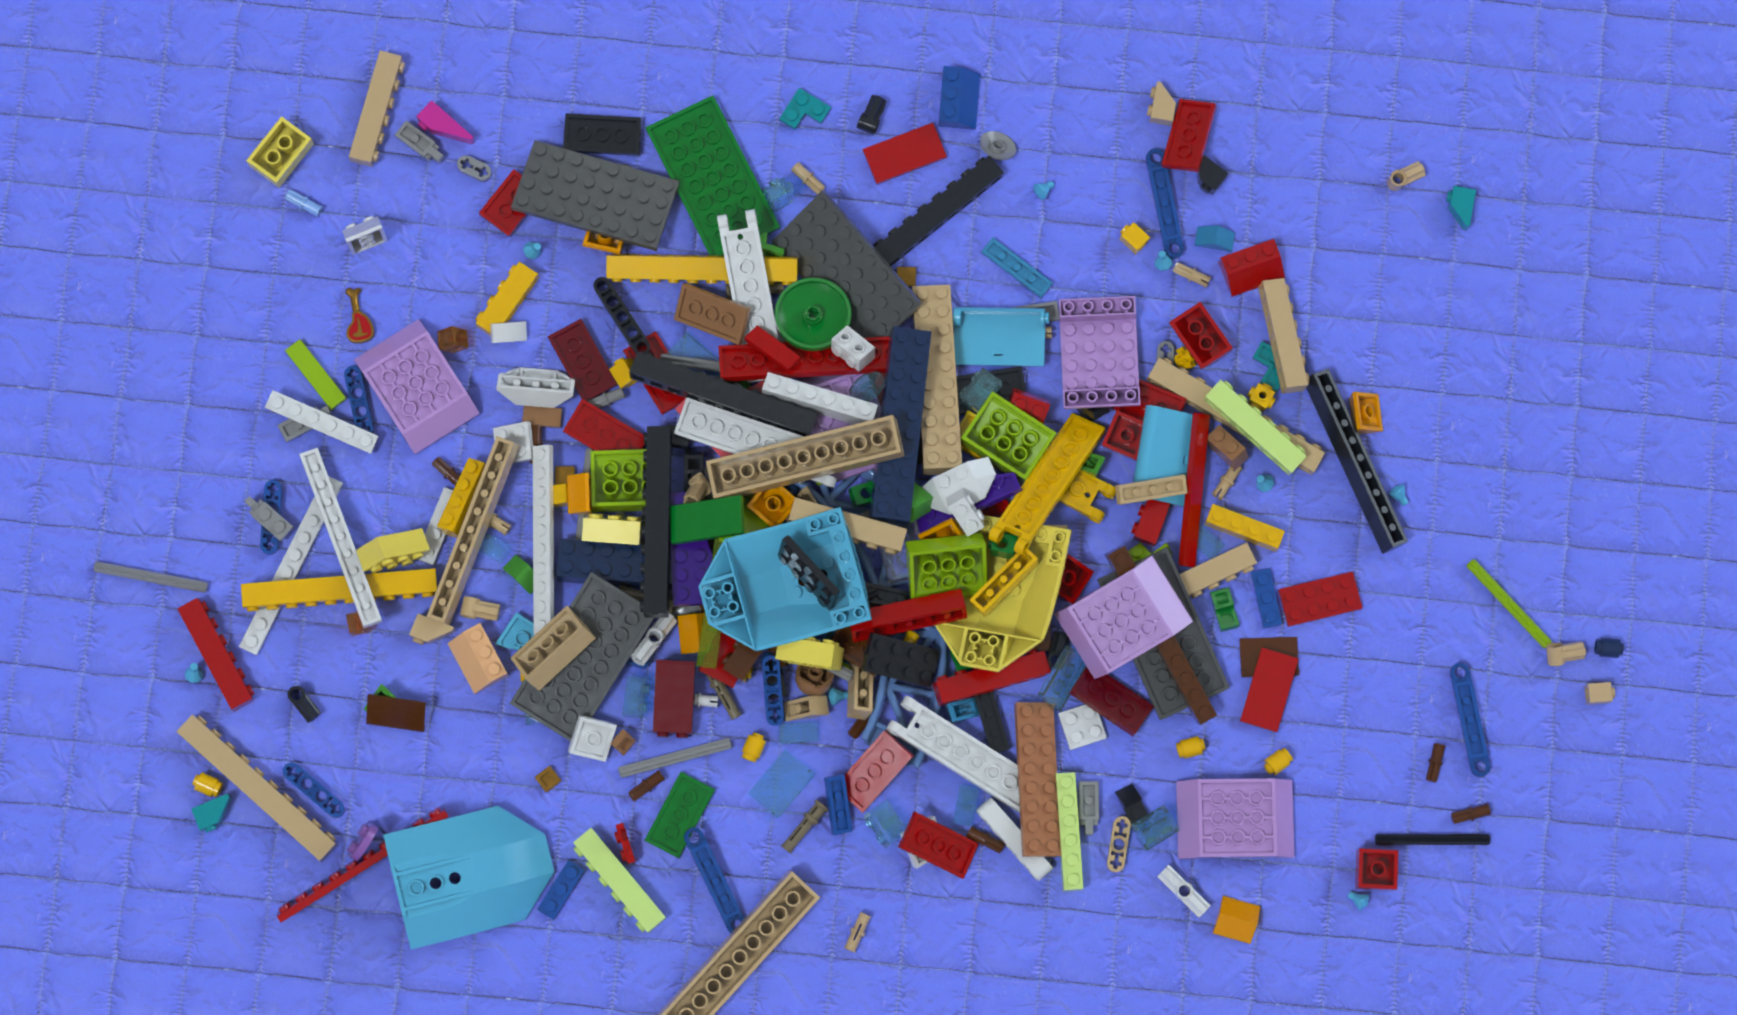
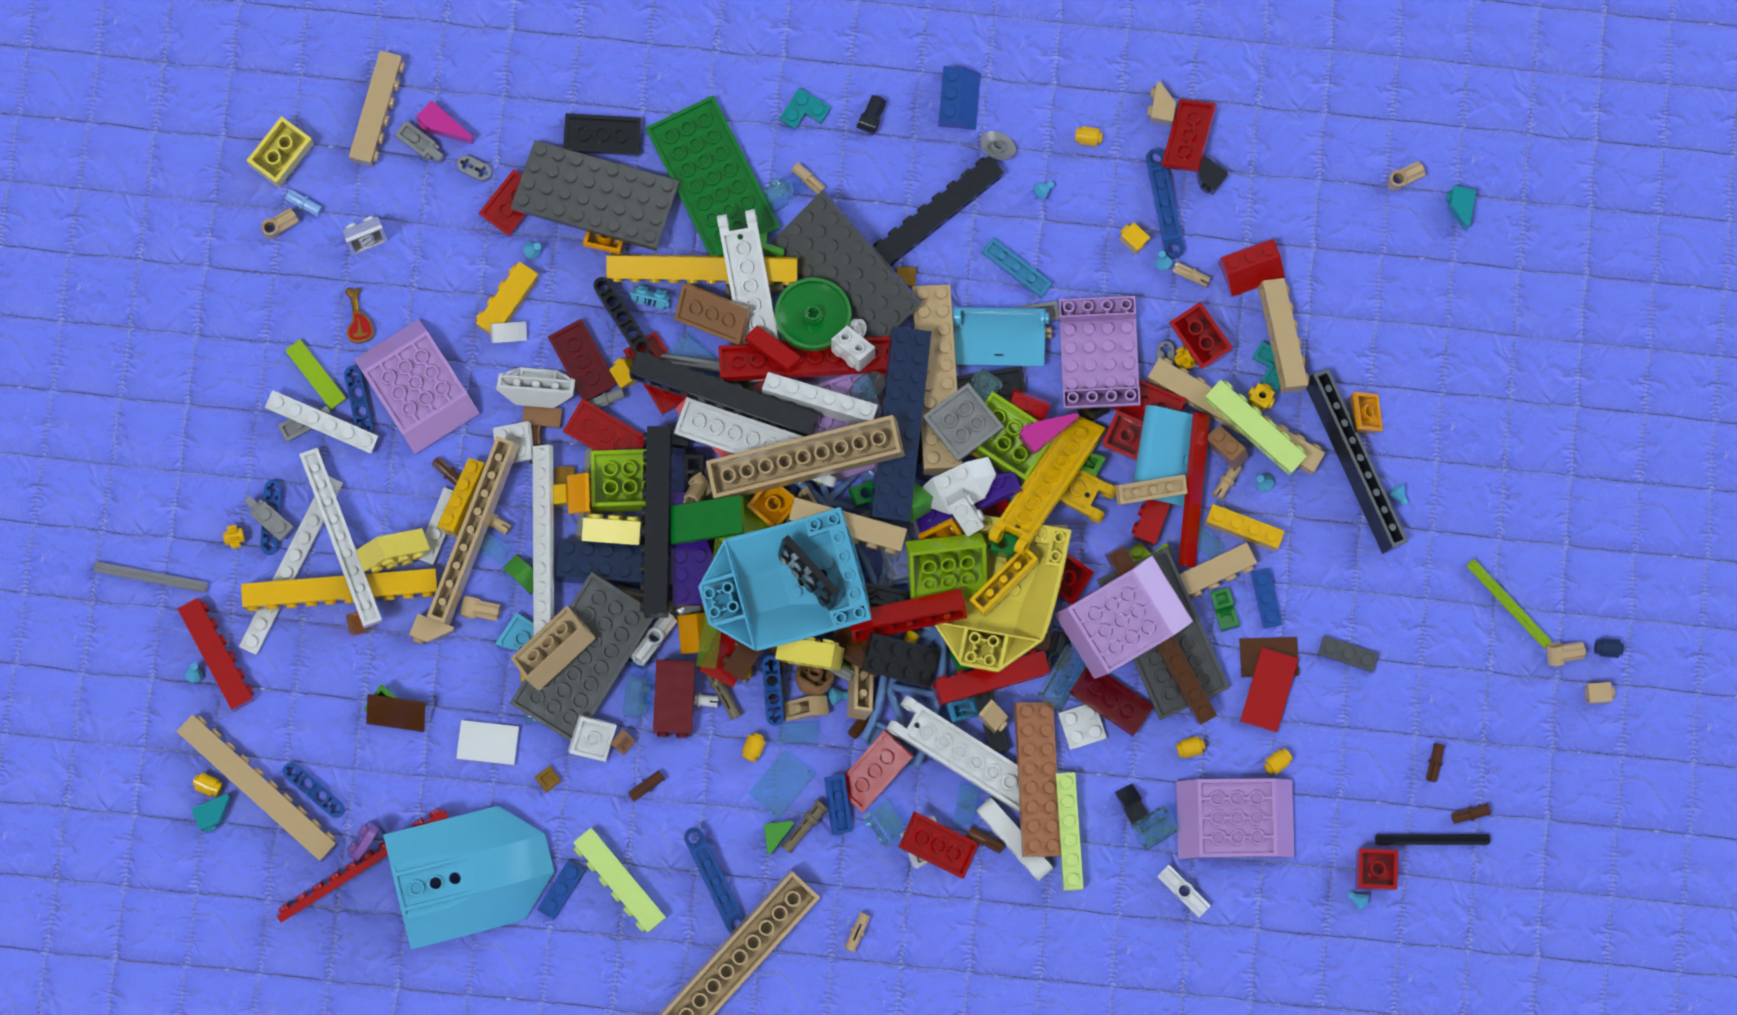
(233, 536): none -> yellow gear
(281, 223): none -> tan piece
(304, 705): black piece -> none
(452, 339): clear orange brick -> none
(477, 658): light nougat slope -> none
(487, 742): none -> white tile
(621, 837): red wing -> none
(641, 292): none -> medium azure hinge
(675, 757): light grey axle -> none
(679, 813): green tile -> none
(776, 833): none -> bright green slope
(858, 326): none -> white tile
(904, 153): red tile -> none
(963, 422): none -> light grey plate
(993, 717): none -> tan slope
(1044, 431): none -> dark pink slope
(1088, 136): none -> yellow brick
(1088, 805): light grey hinge -> none
(1111, 848): tan beam -> none
(1214, 238): dark azure slope -> none
(1236, 920): light orange slope -> none
(1320, 599): red plate -> none
(1348, 654): none -> dark grey plate
(1470, 719): blue plate -> none

